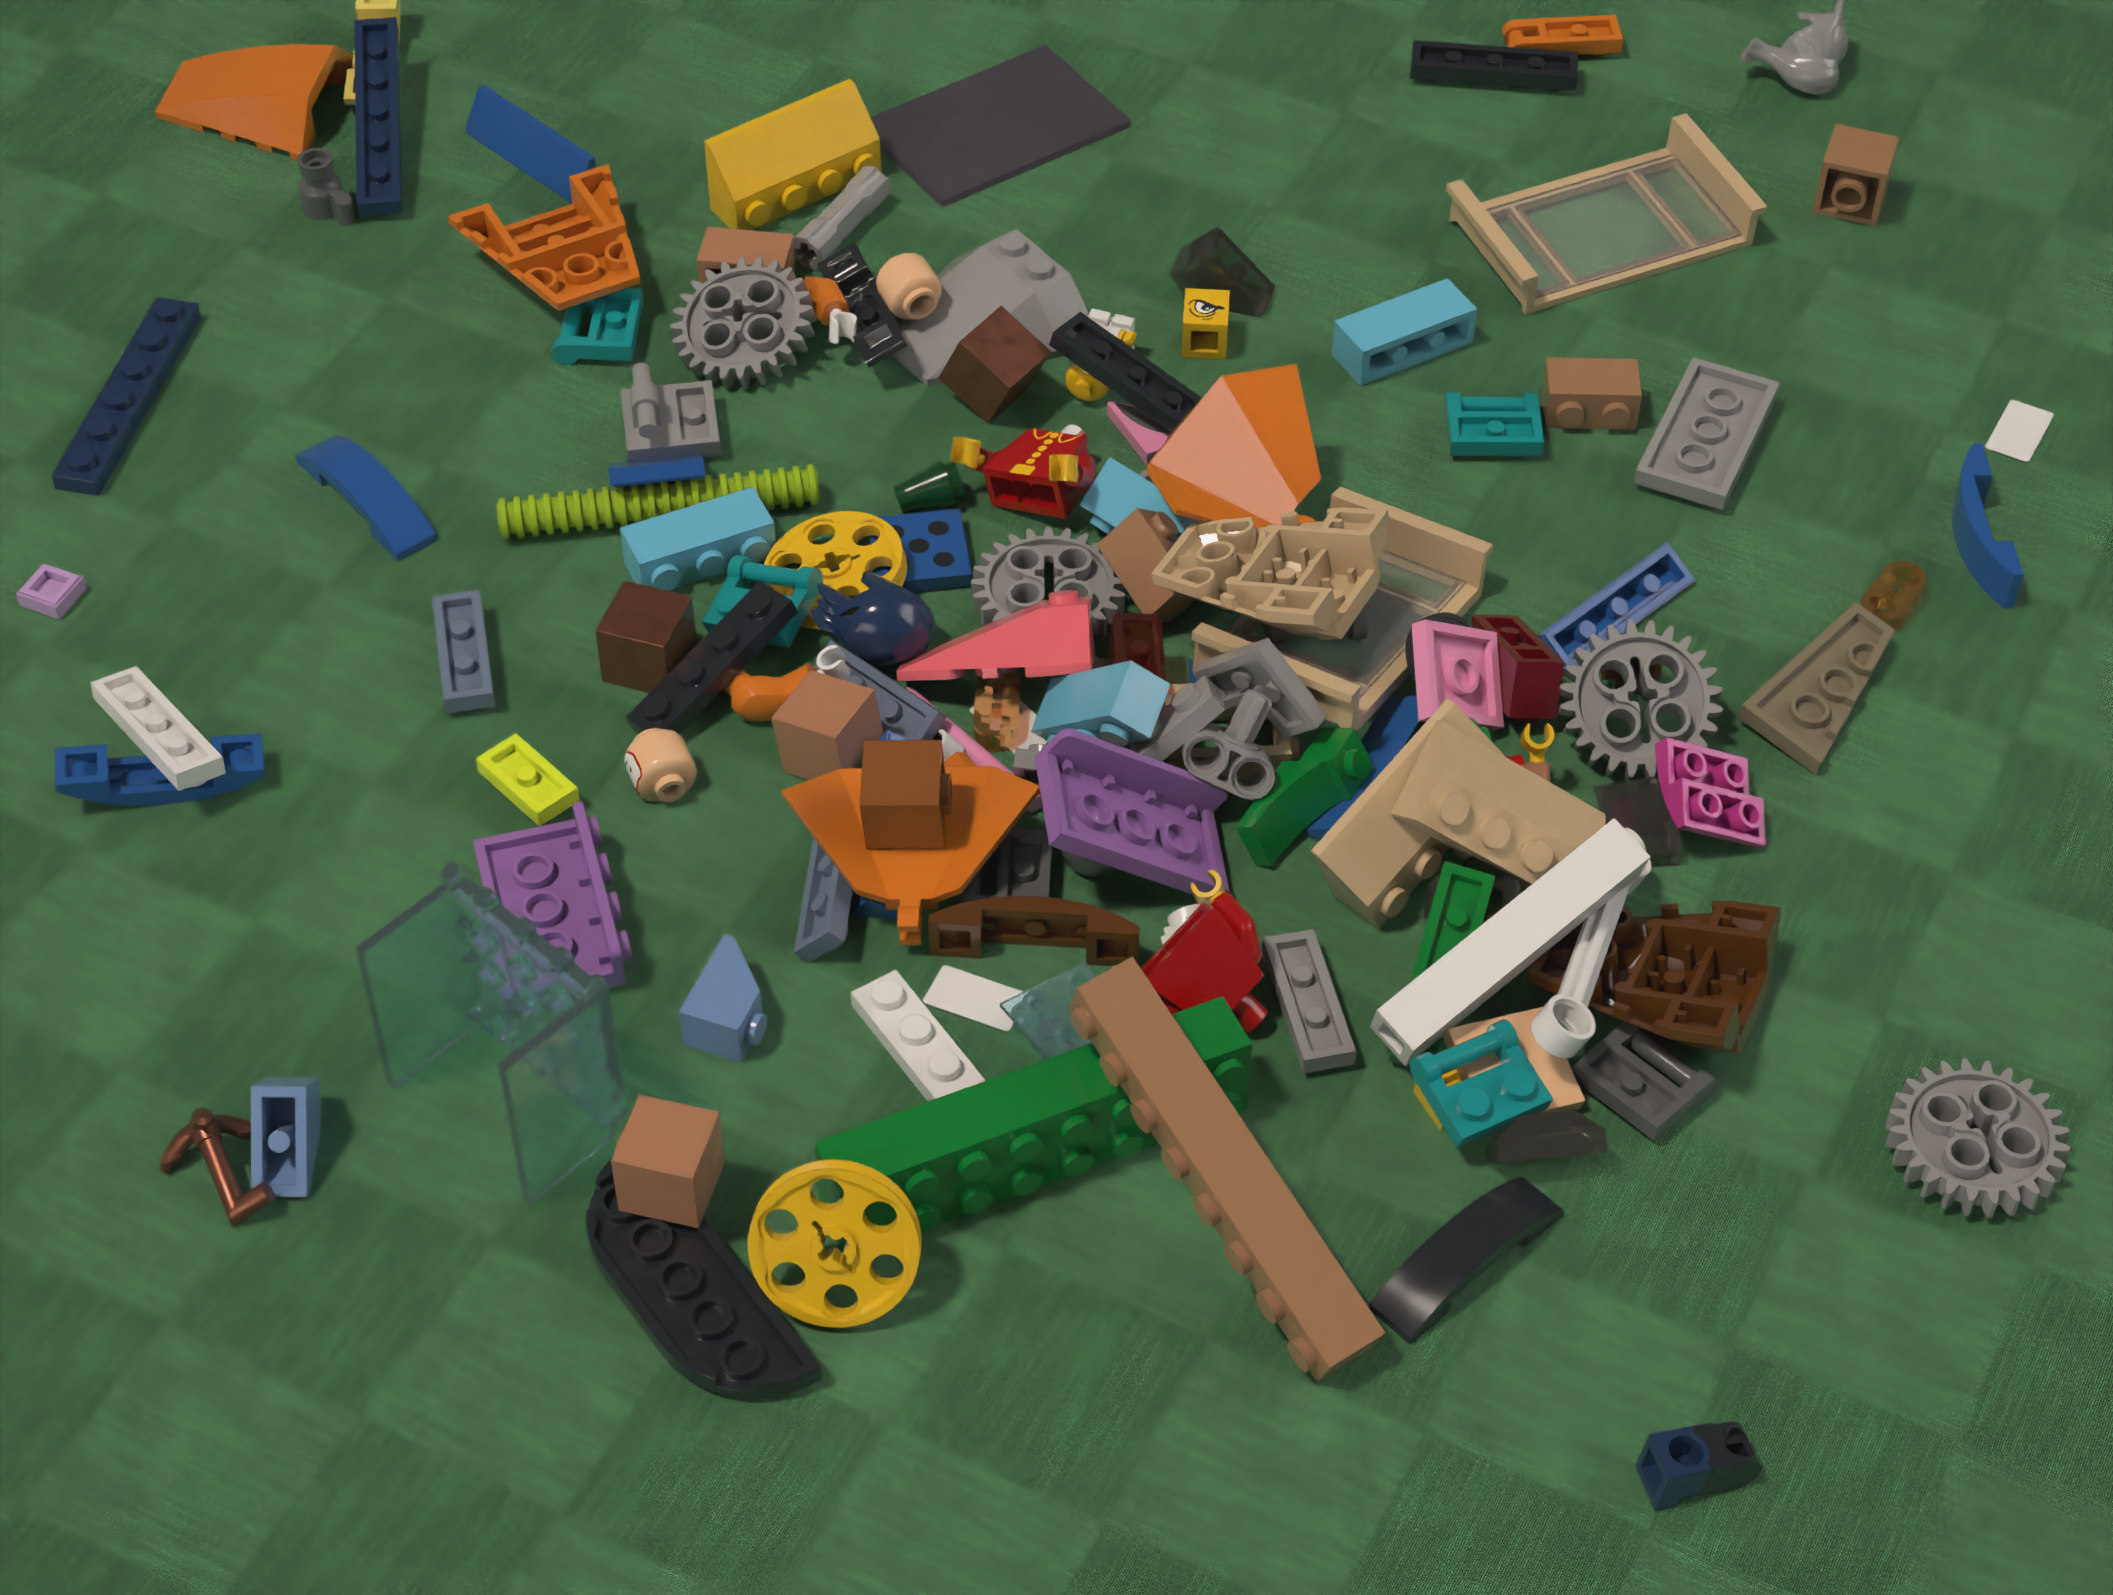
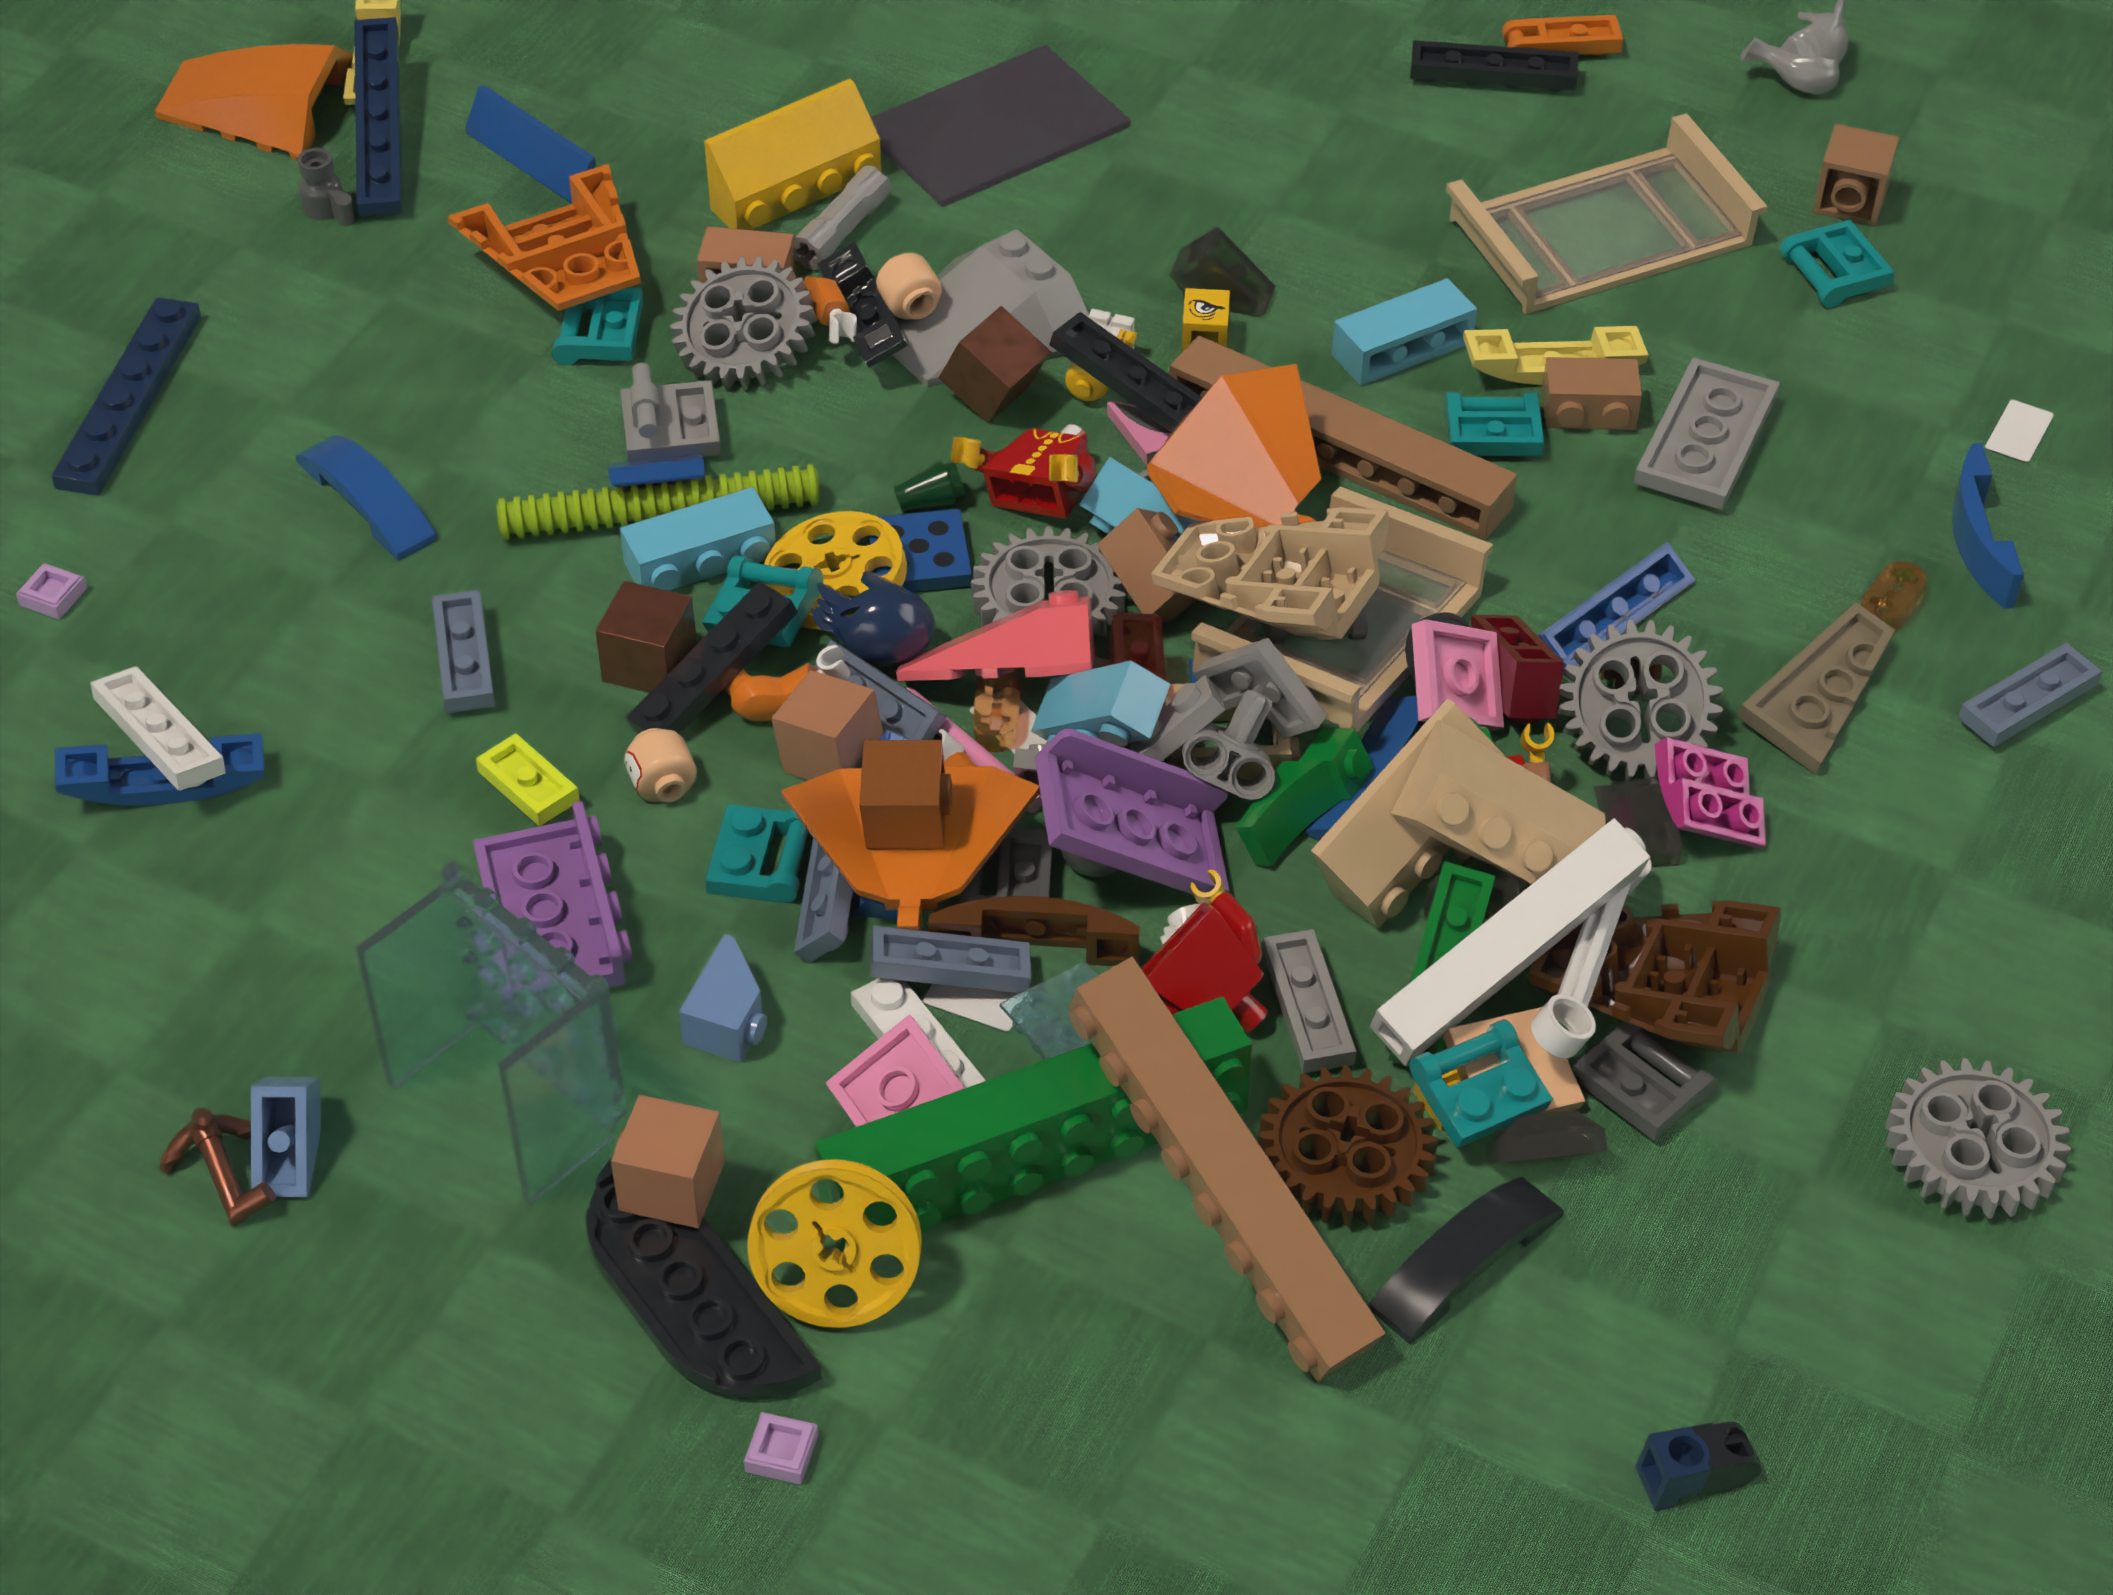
(744, 850): none -> teal plate
(781, 1448): none -> lavender tile
(894, 1075): none -> bright pink plate
(950, 959): none -> sand blue plate
(1349, 1144): none -> reddish brown gear
(1377, 449): none -> medium nougat brick
(1525, 361): none -> light yellow slope
(1846, 254): none -> teal plate
(2030, 694): none -> sand blue plate

